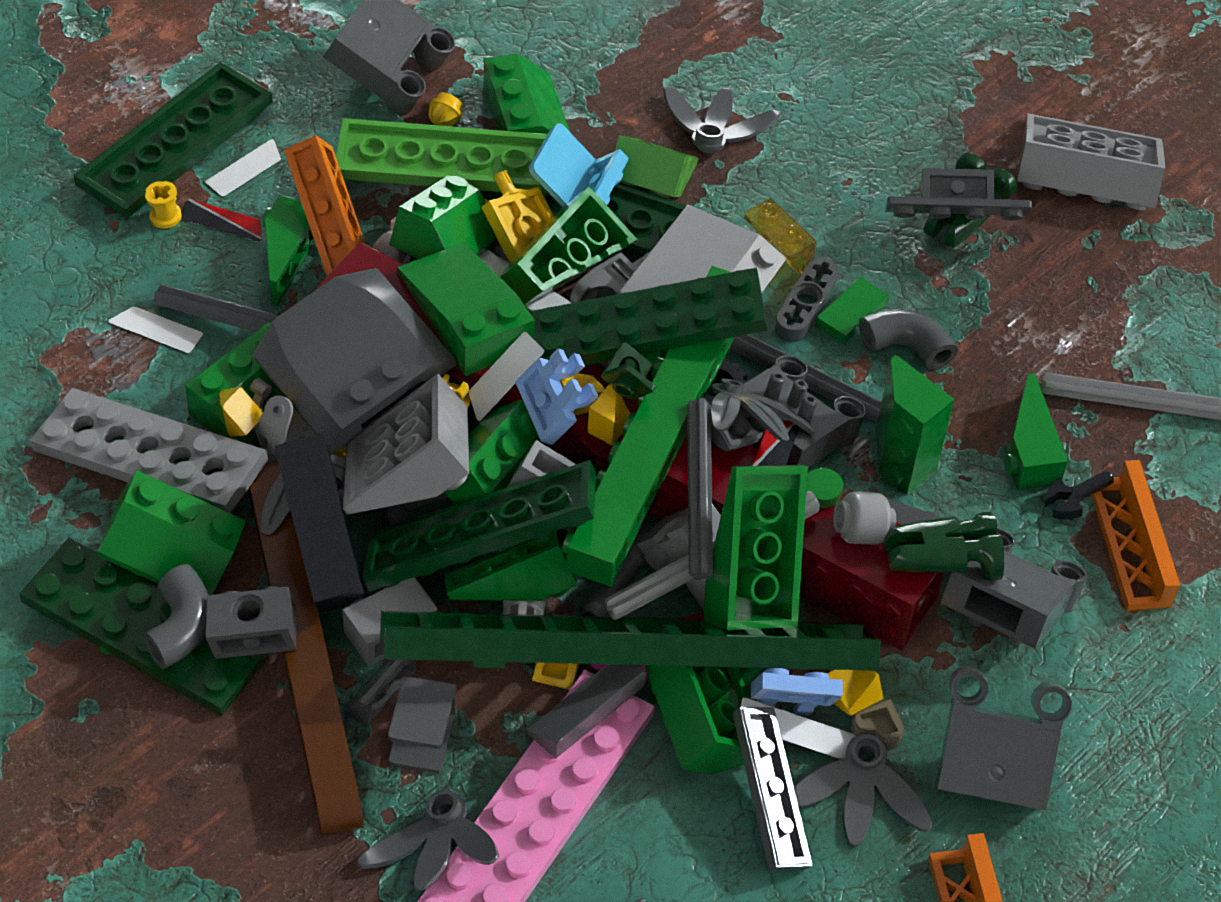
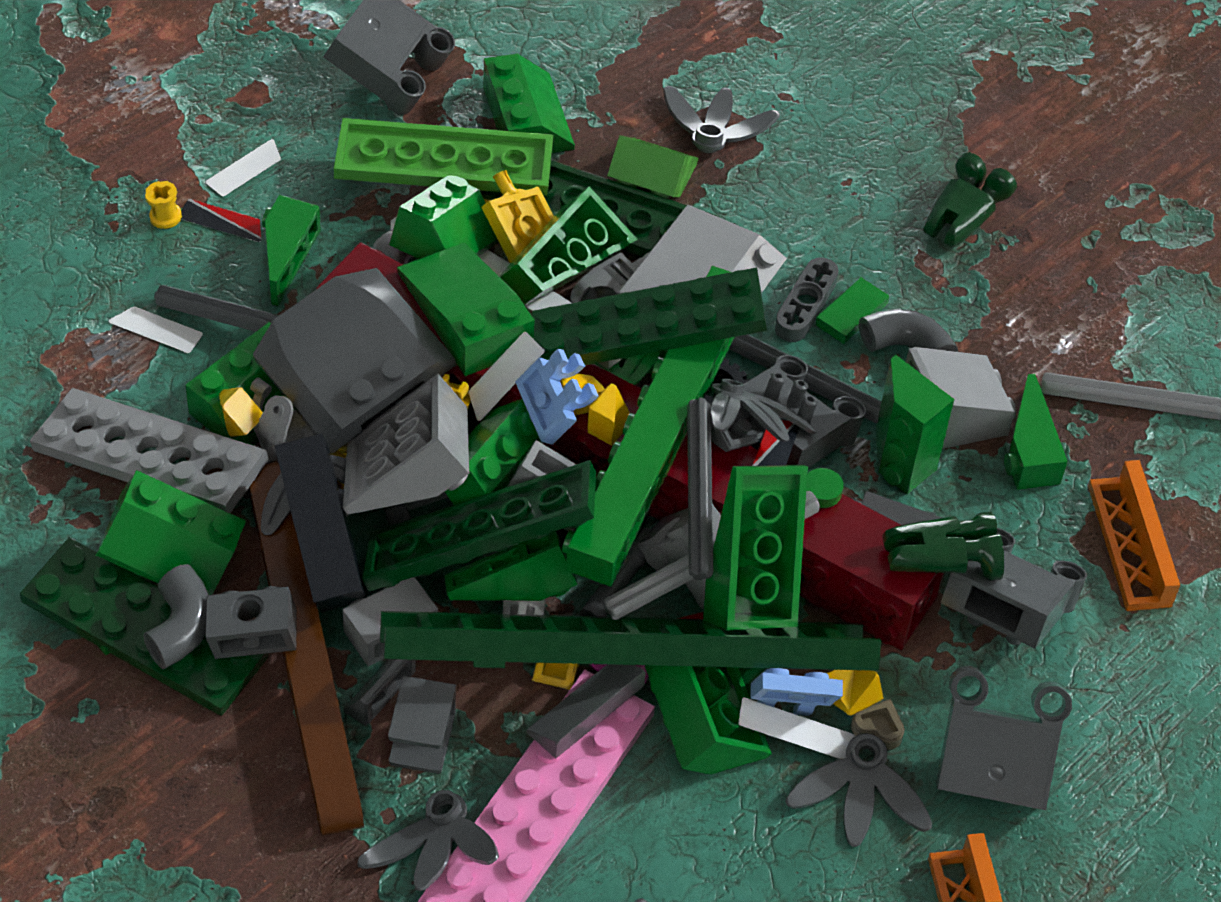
(173, 138): dark green plate -> none
(324, 200): orange fence -> none
(445, 110): yellow plate -> none
(568, 168): medium azure bracket -> none
(625, 378): dark green bracket -> none
(772, 789): tile -> none
(782, 233): clear yellow bracket -> none
(864, 518): light grey head -> none
(958, 192): dark grey bracket -> none
(980, 402): none -> light grey slope
(1075, 494): black bar -> none
(1091, 162): light grey slope -> none

